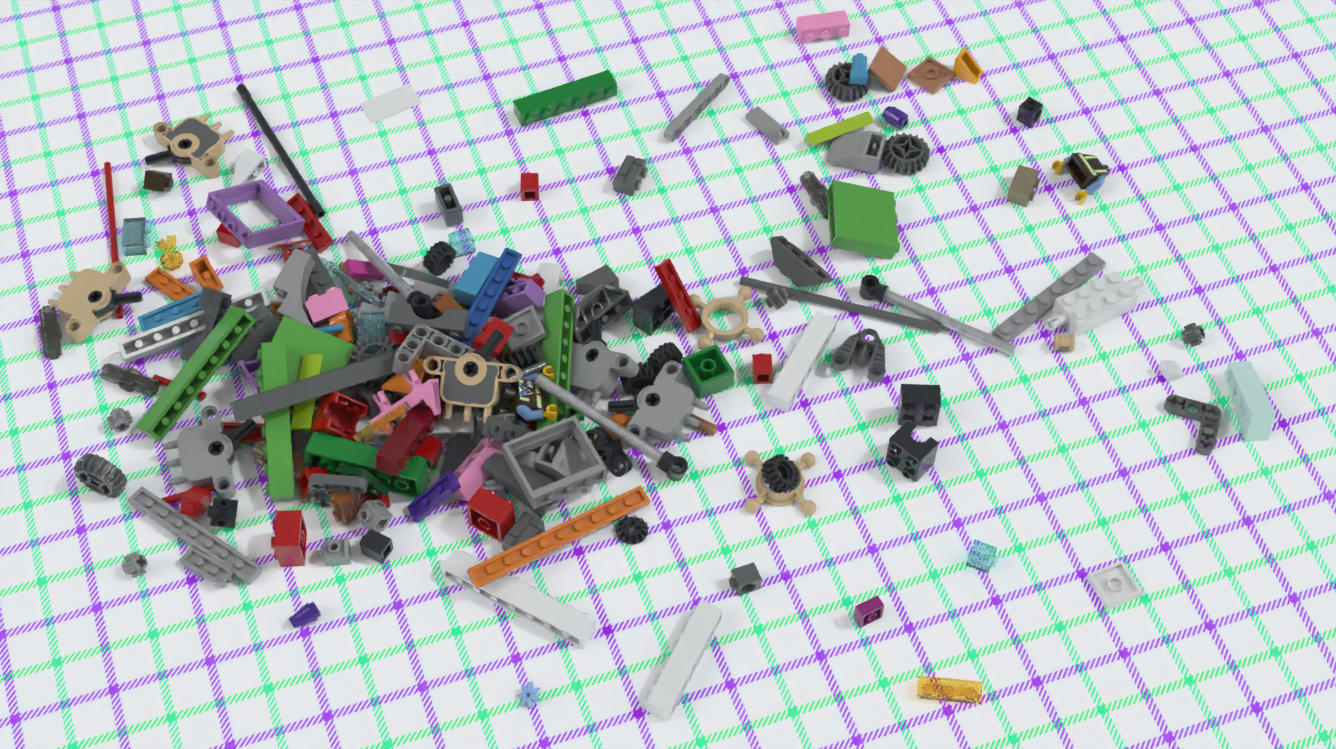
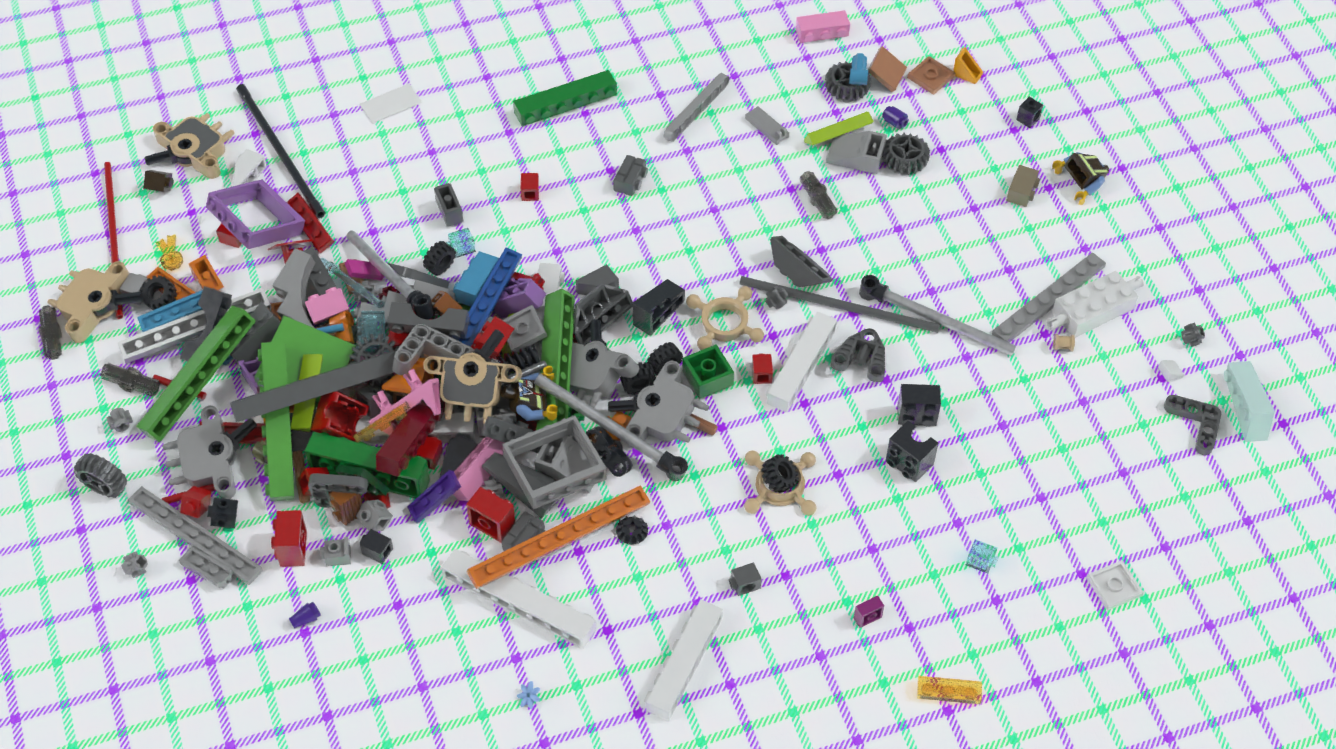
(133, 284): none -> light grey brick
(135, 236): clear light blue brick -> none
(153, 285): none -> black tyre
(678, 295): red plate -> none
(862, 219): bright green brick -> none

